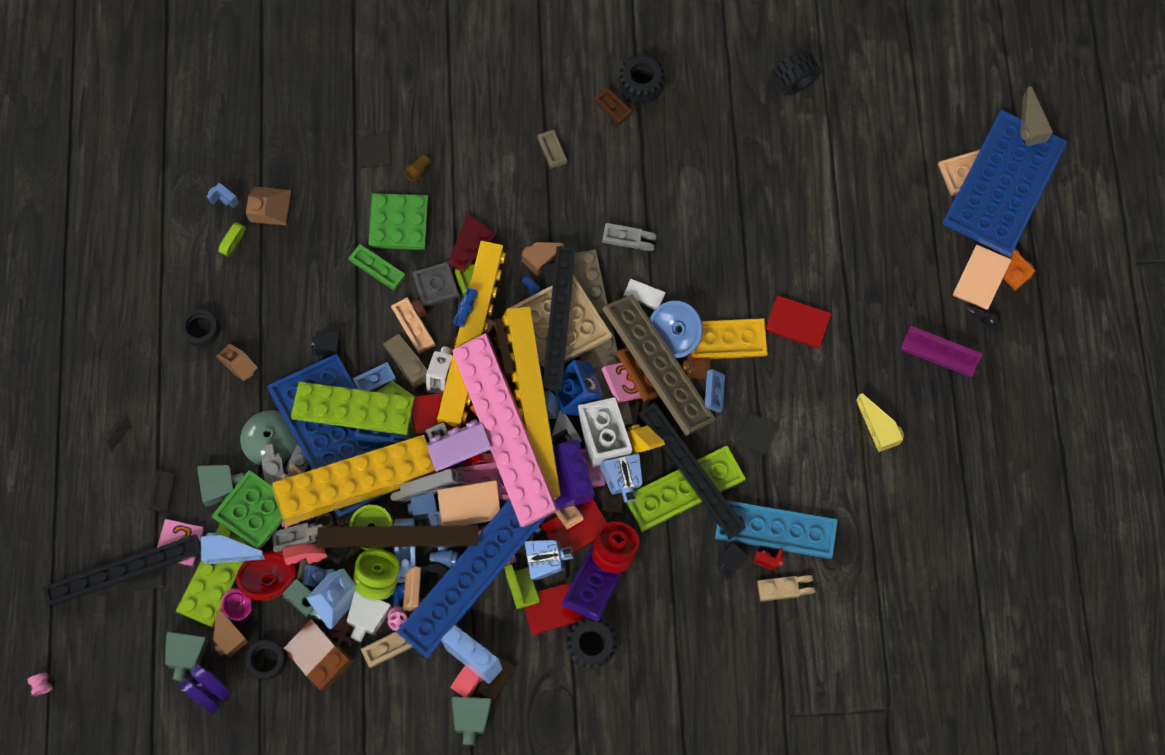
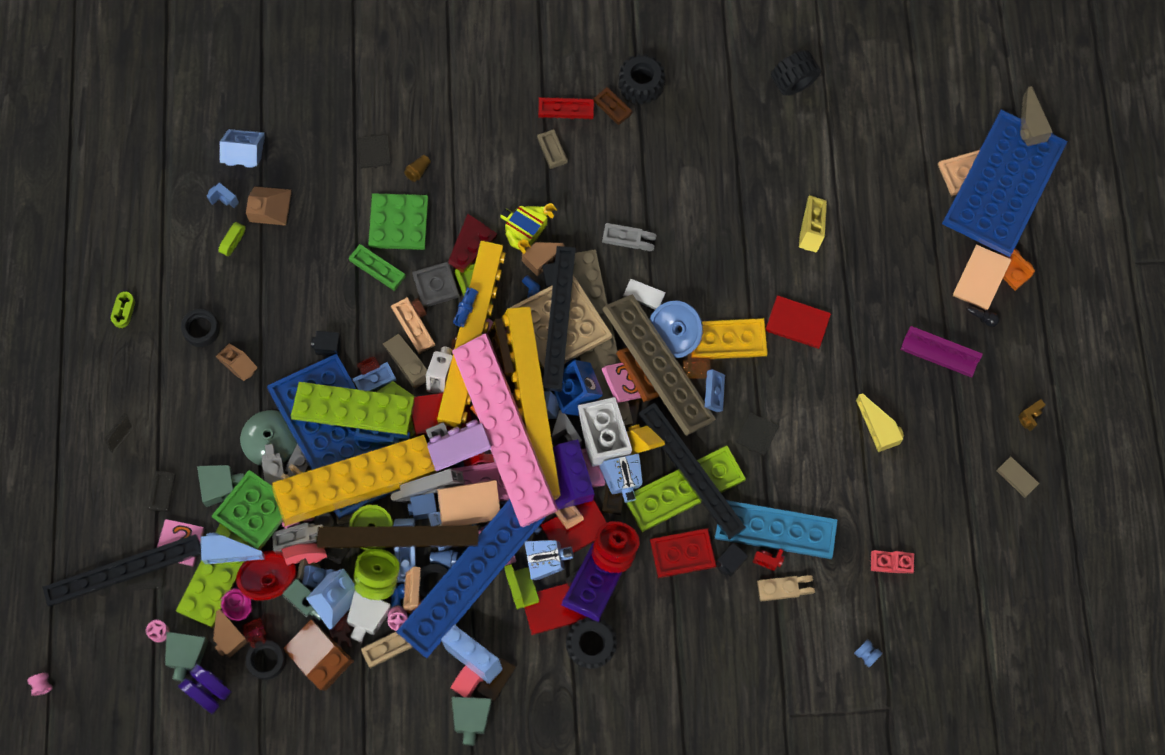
(118, 309): none -> lime beam
(155, 628): none -> bright pink wheel
(241, 148): none -> light blue slope
(254, 632): none -> clear red plate
(368, 365): none -> clear red tile
(526, 224): none -> torso
(566, 108): none -> red plate
(682, 553): none -> red tile
(813, 224): none -> light yellow slope
(868, 653): none -> medium blue wheel
(892, 562): none -> coral slope
(1017, 476): none -> dark tan tile
(1027, 416): none -> pearl gold bracket

